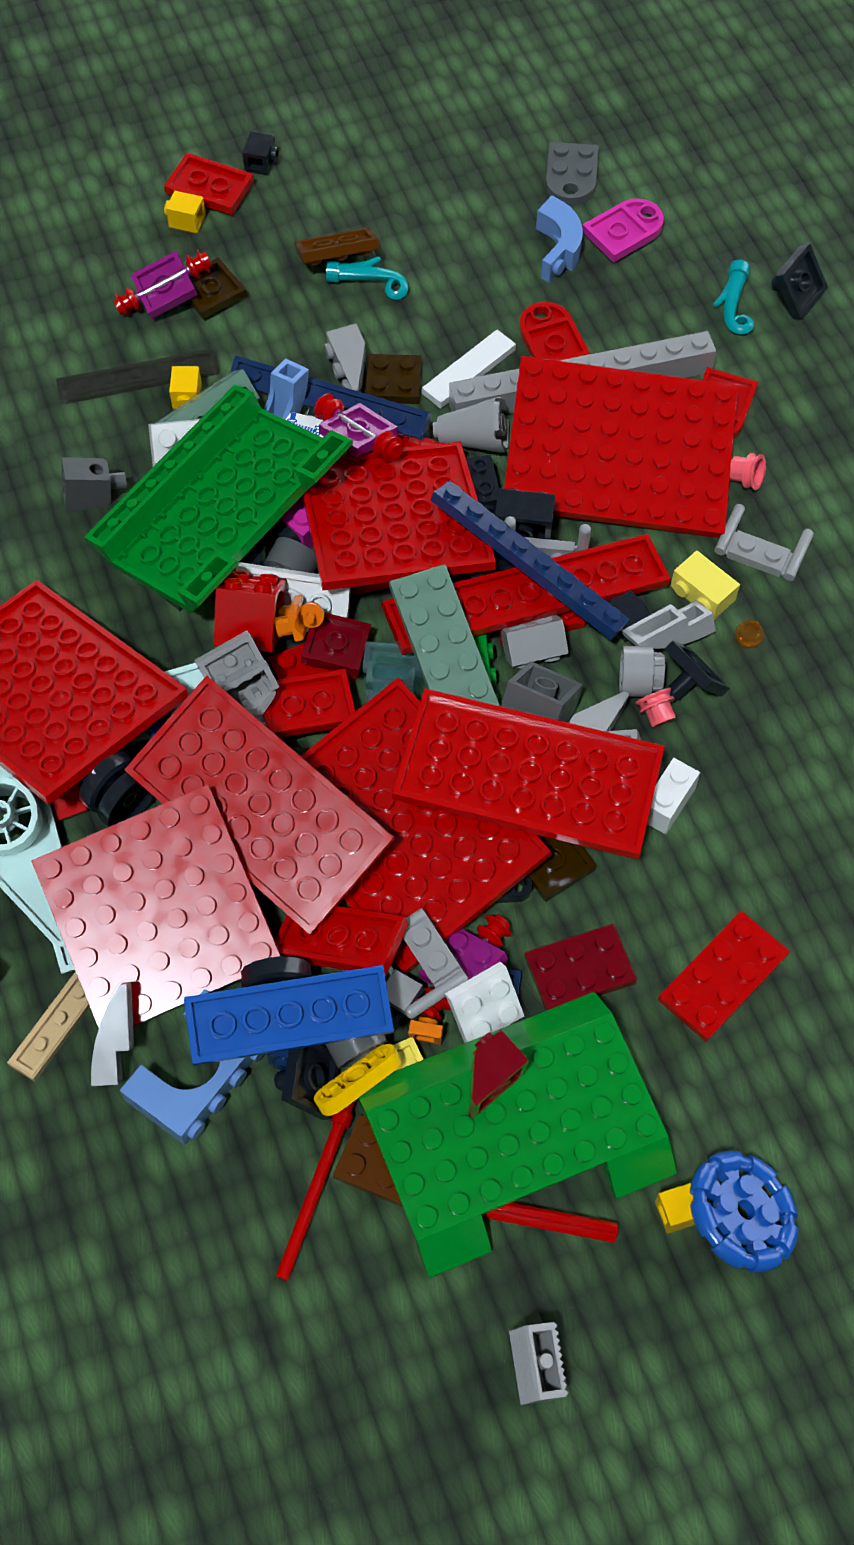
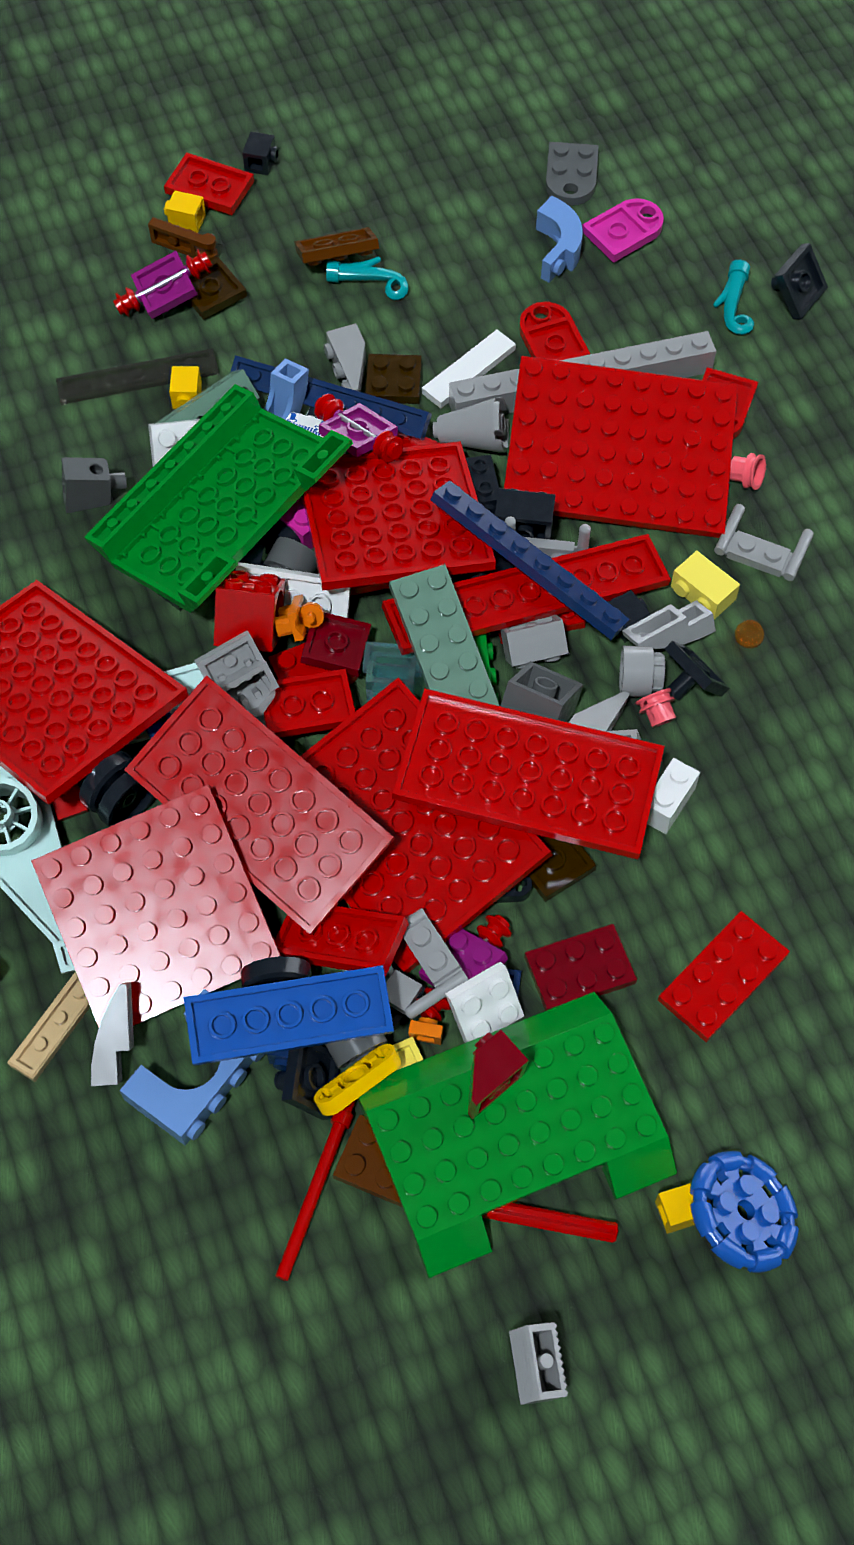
(182, 239): none -> reddish brown plate

